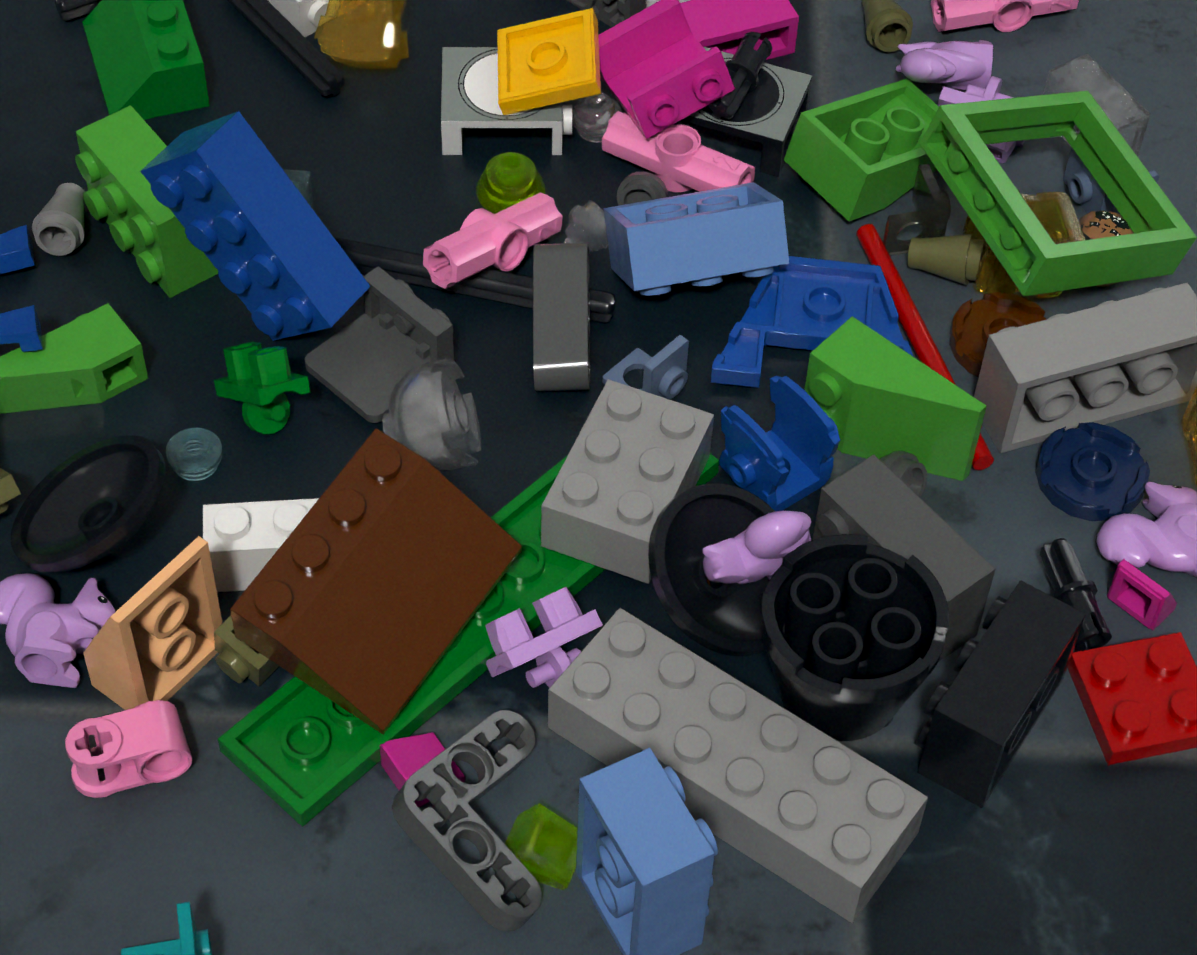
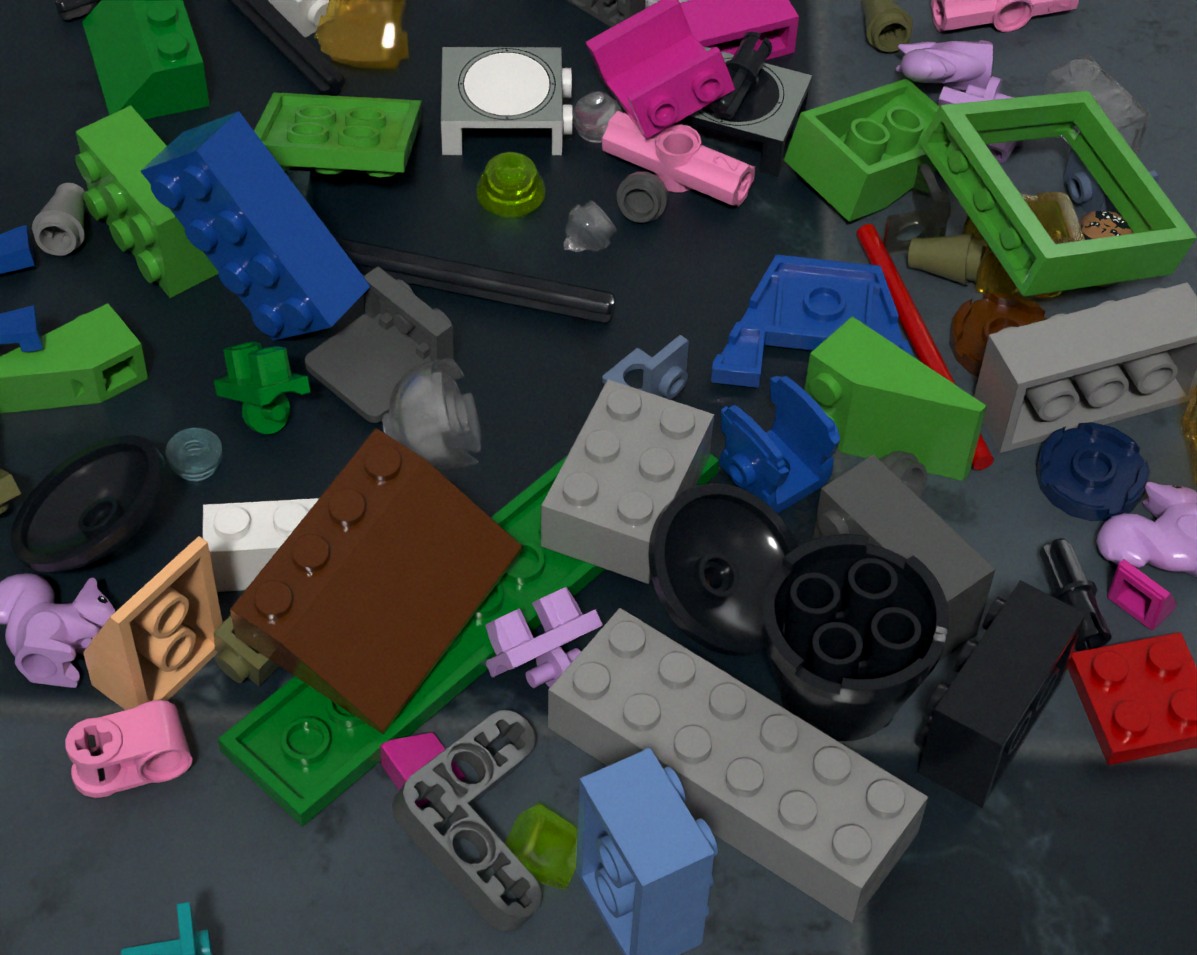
(340, 132): none -> bright green plate
(492, 240): bright pink piece -> none
(548, 61): yellow plate -> none
(561, 317): dark grey beam -> none
(697, 238): medium blue brick -> none
(757, 549): lavender animal -> none

